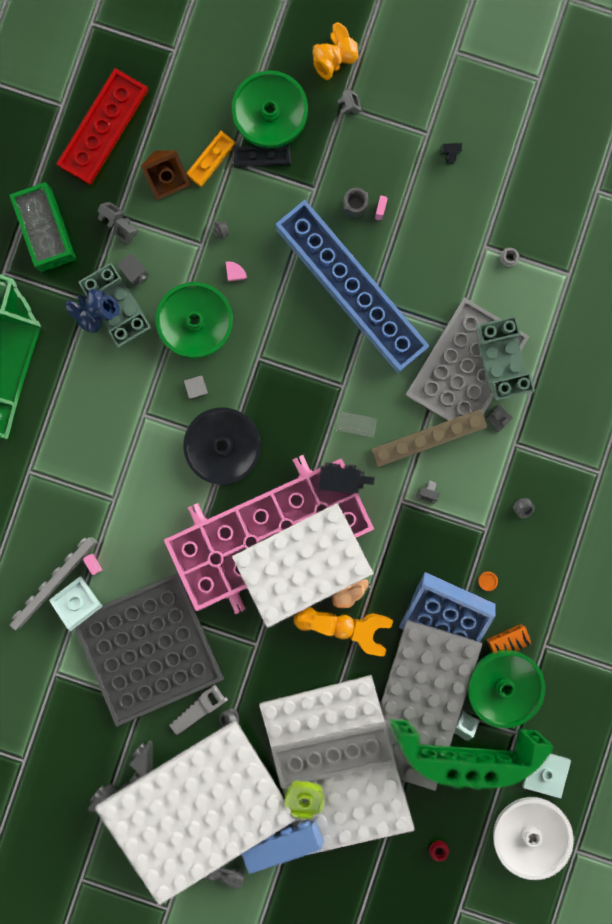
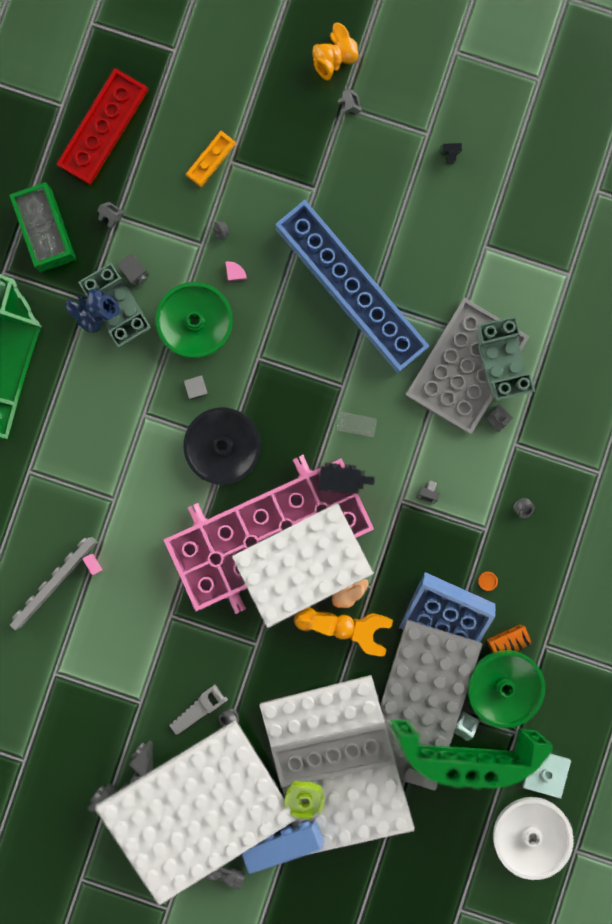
(75, 603): light aqua plate -> none
(124, 231): dark grey tile -> none
(148, 649): dark grey plate -> none
(165, 173): reddish brown slope -> none
(258, 156): black tile -> none
(269, 109): green dish -> none
(355, 203): flat silver piece -> none
(381, 207): bright pink tile -> none
(429, 437): dark tan plate -> none
(439, 856): dark red plate -> none
(513, 253): light grey plate -> none

